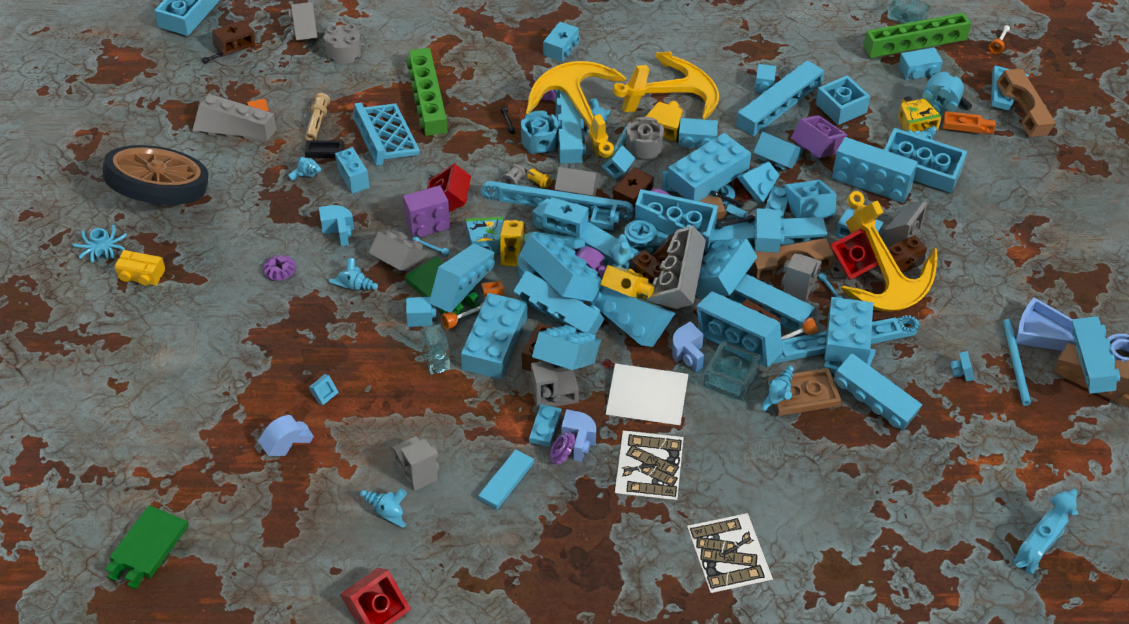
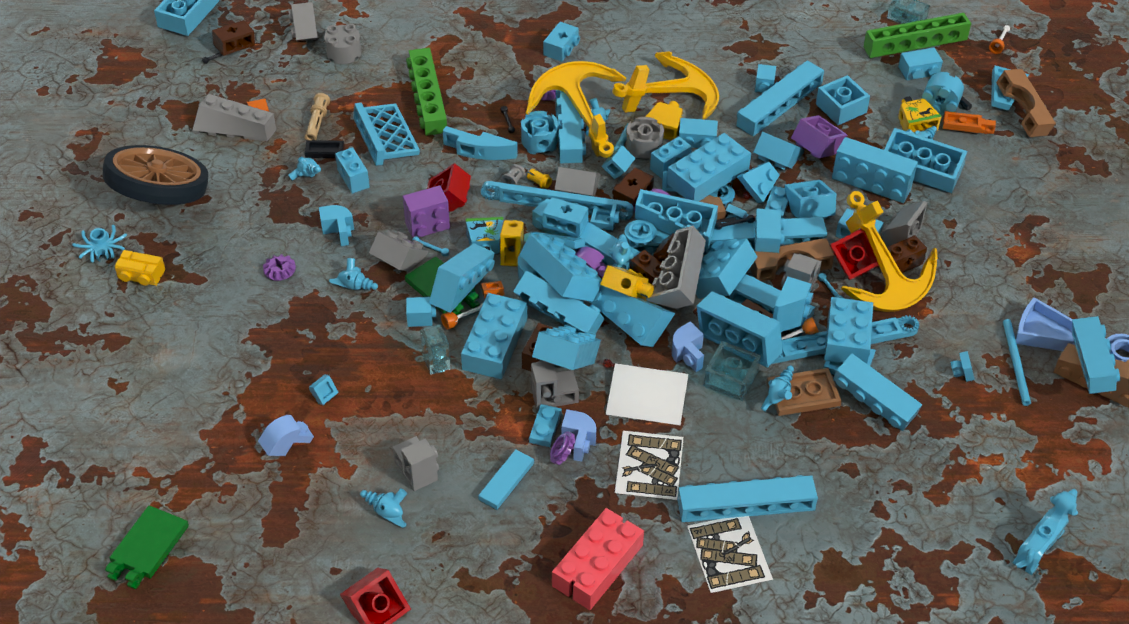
(480, 147): none -> medium azure slope
(597, 558): none -> coral piece
(668, 155): none -> medium azure brick
(739, 203): black hinge -> none
(747, 498): none -> medium azure brick
(793, 303): none -> medium azure slope

